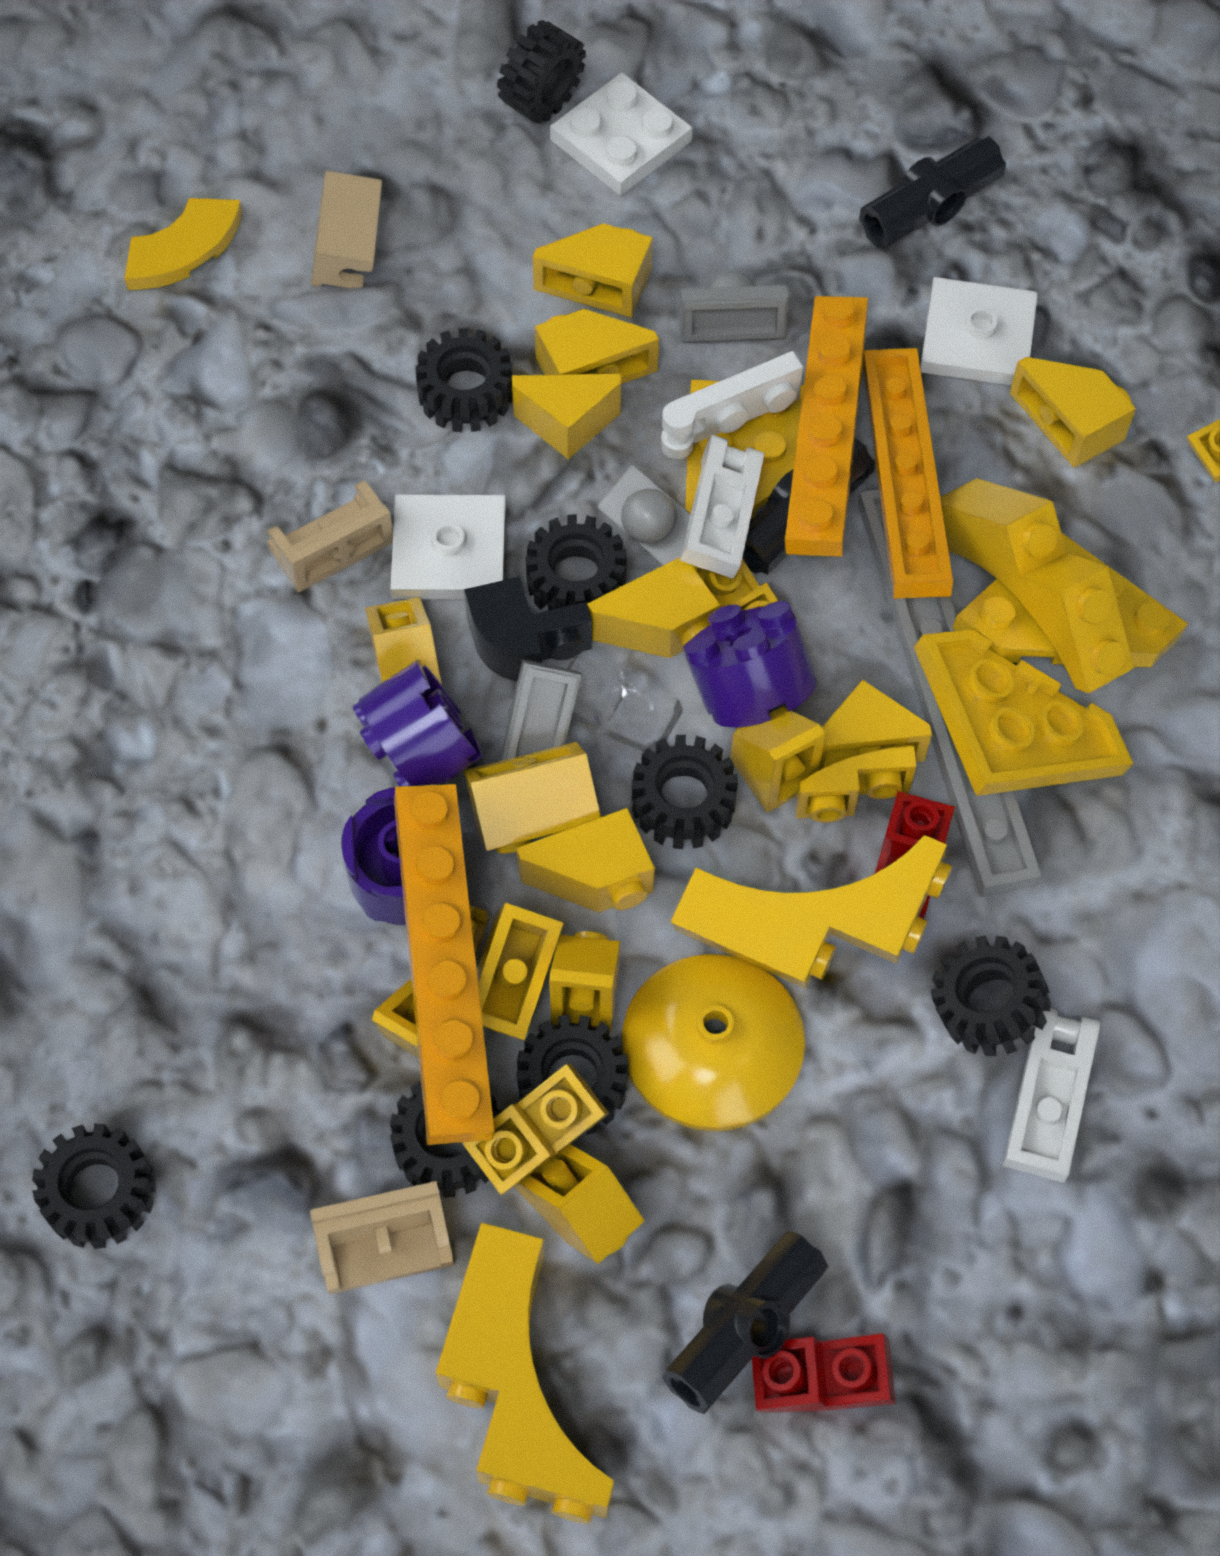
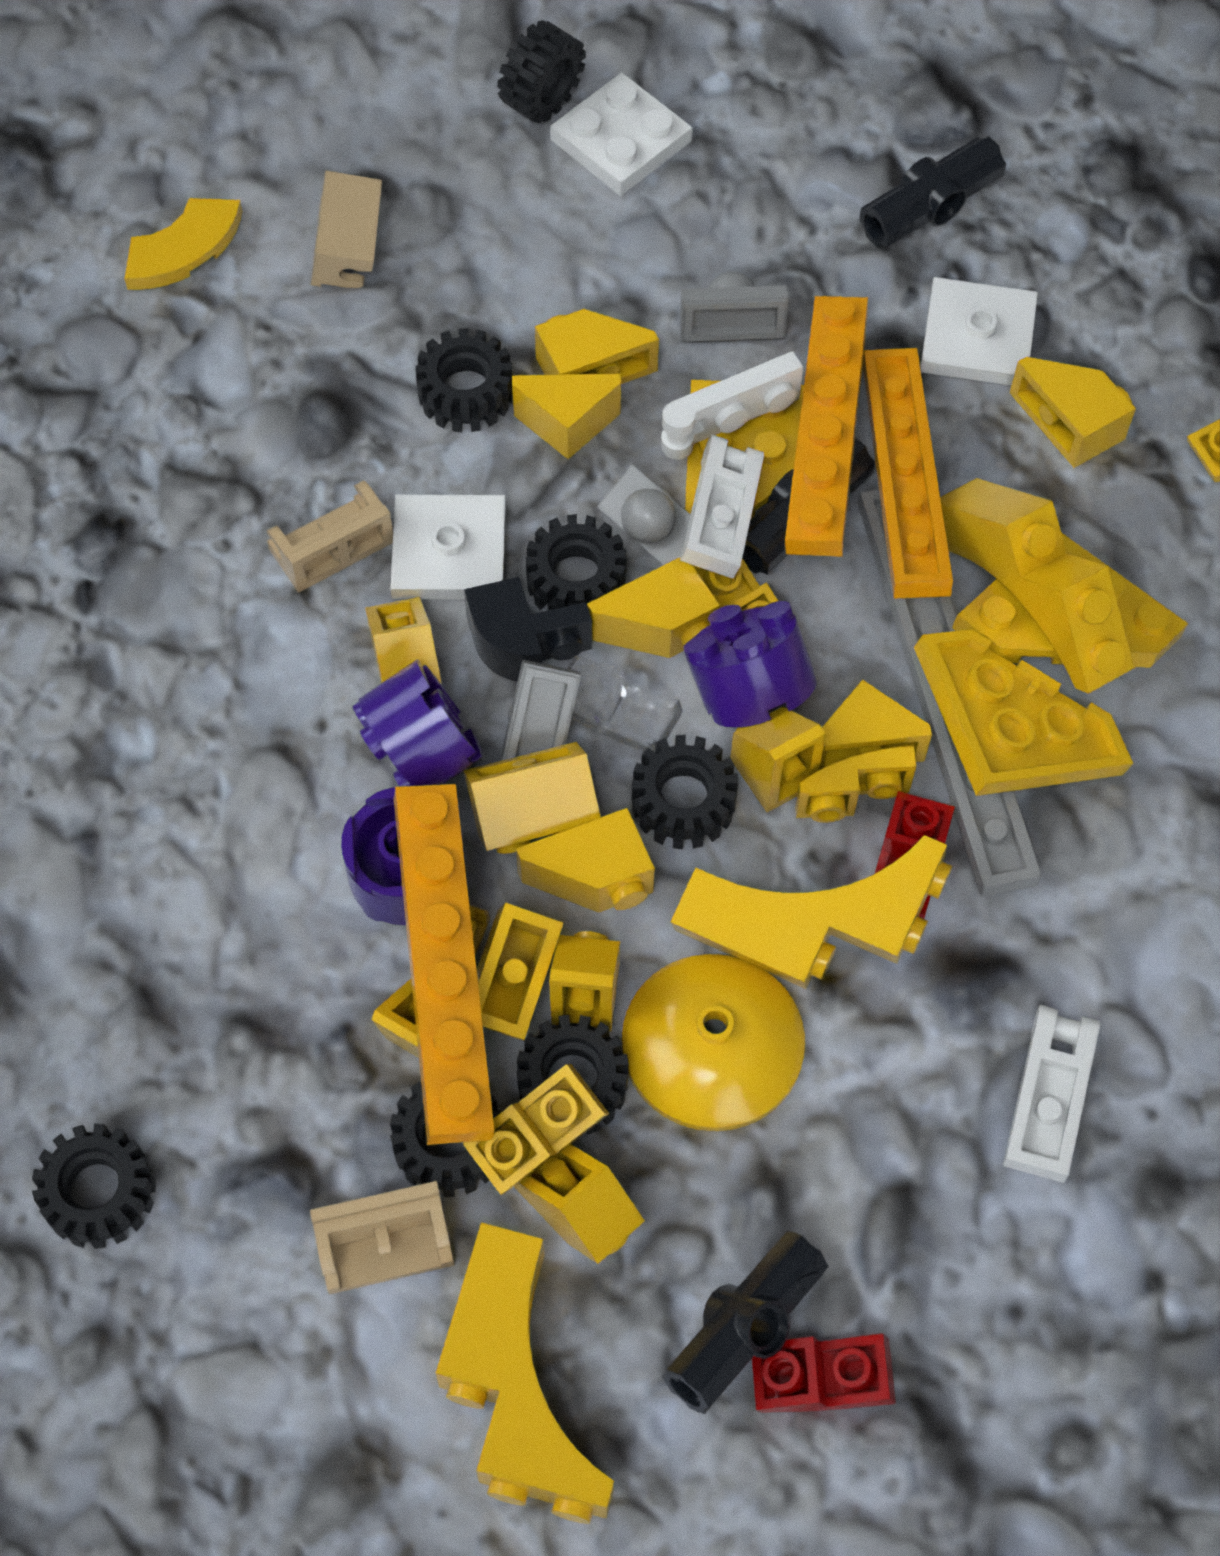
(596, 268): yellow slope -> none
(981, 966): black tyre -> none

